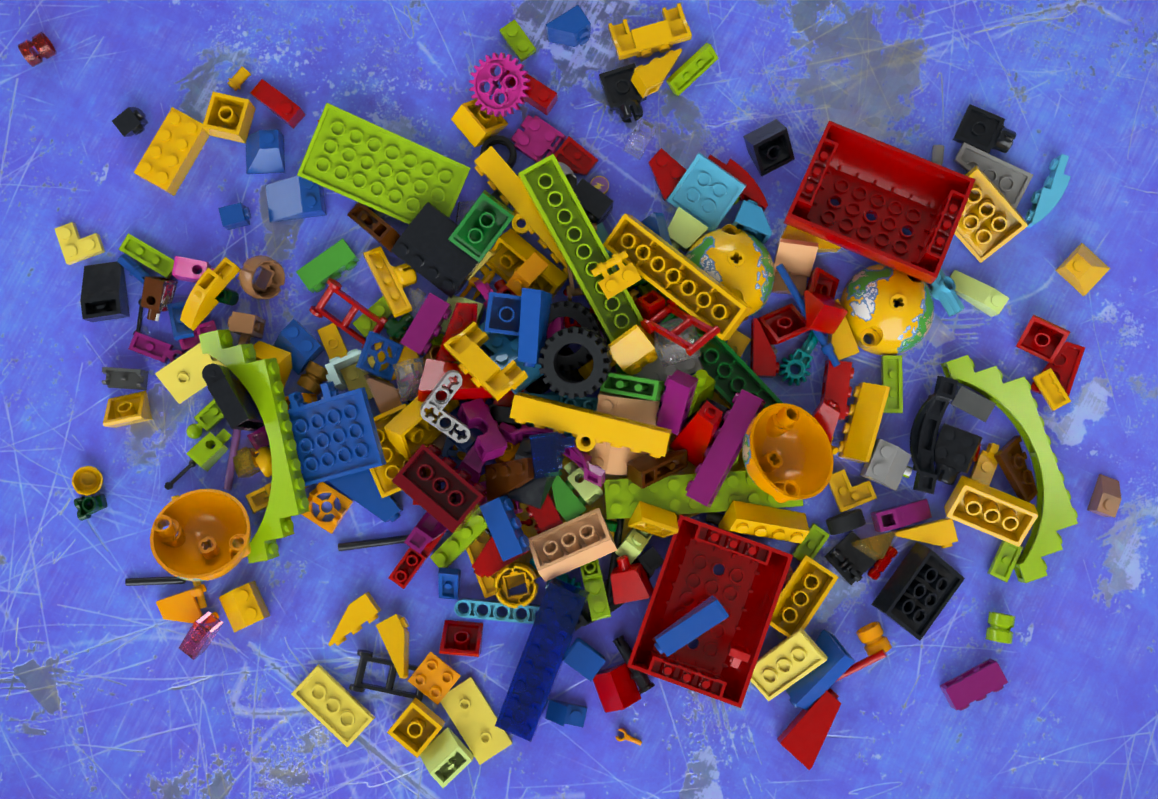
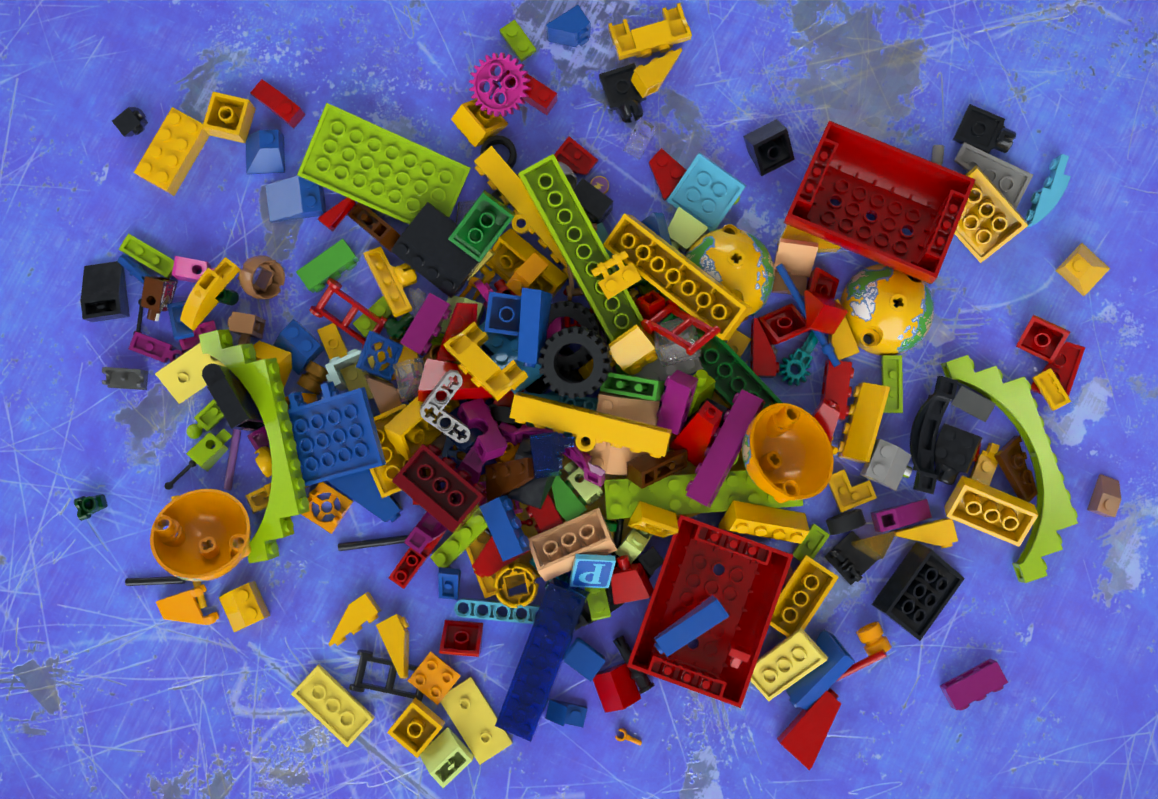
(42, 45): wheel -> none
(77, 249): light yellow plate -> none
(87, 480): yellow hair -> none
(127, 410): yellow slope -> none
(200, 635): clear pink brick -> none
(234, 216): blue brick -> none
(238, 79): yellow pin -> none
(245, 463): clear yellow slope -> none
(336, 214): none -> red slope
(536, 138): dark pink plate -> none
(592, 571): none -> tile
(692, 69): lime plate -> none
(714, 518): light grey pin -> none
(752, 190): red slope -> none
(752, 220): dark azure slope -> none
(881, 564): red axle -> none
(943, 290): medium azure piece -> none
(979, 294): yellowish green slope -> none
(1000, 627): lime wheel -> none
(1005, 561): lime plate -> none

